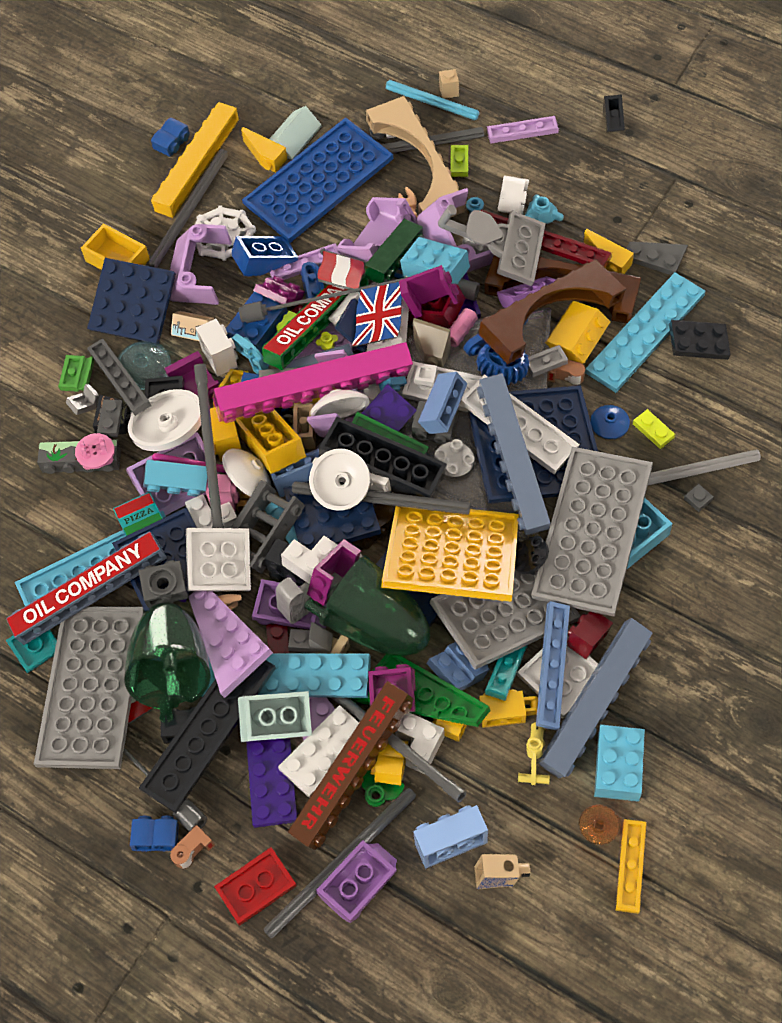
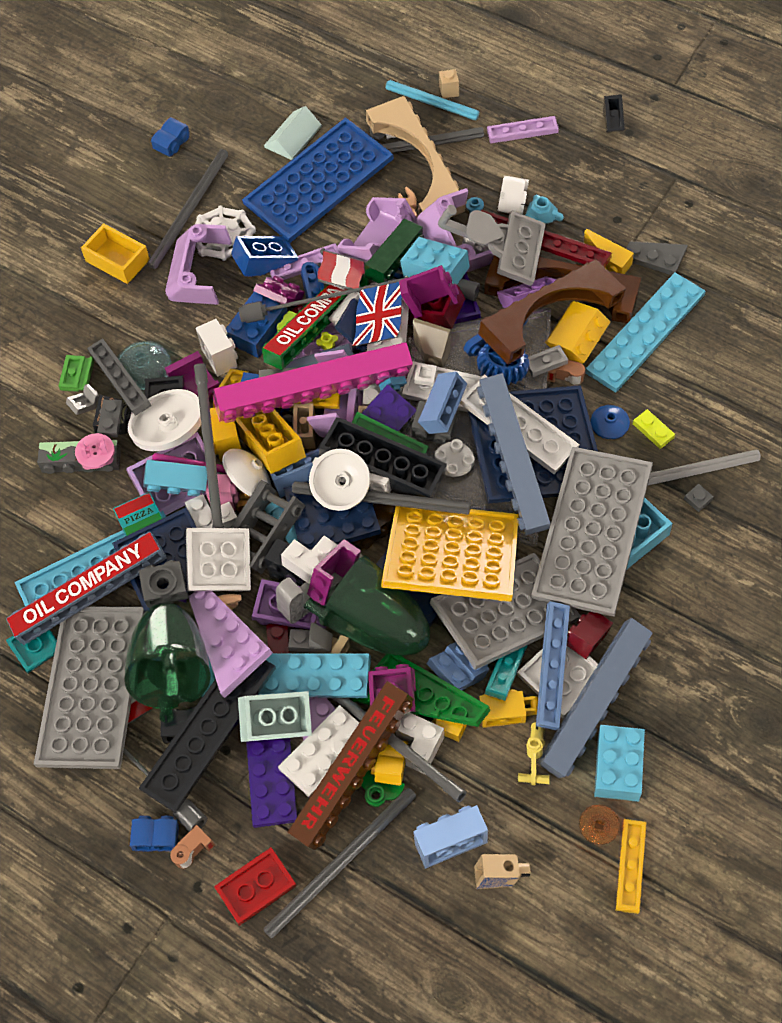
(131, 300): dark blue plate -> none
(185, 324): tan panel -> none
(195, 160): yellow brick -> none
(246, 348): medium azure plate -> none
(267, 152): yellow slope -> none
(343, 402): white dish -> none
(357, 880): medium lavender slope -> none
(459, 161): lime plate -> none
(462, 326): bright pink axle -> none
(530, 555): black plate -> none
(699, 339): black plate -> none

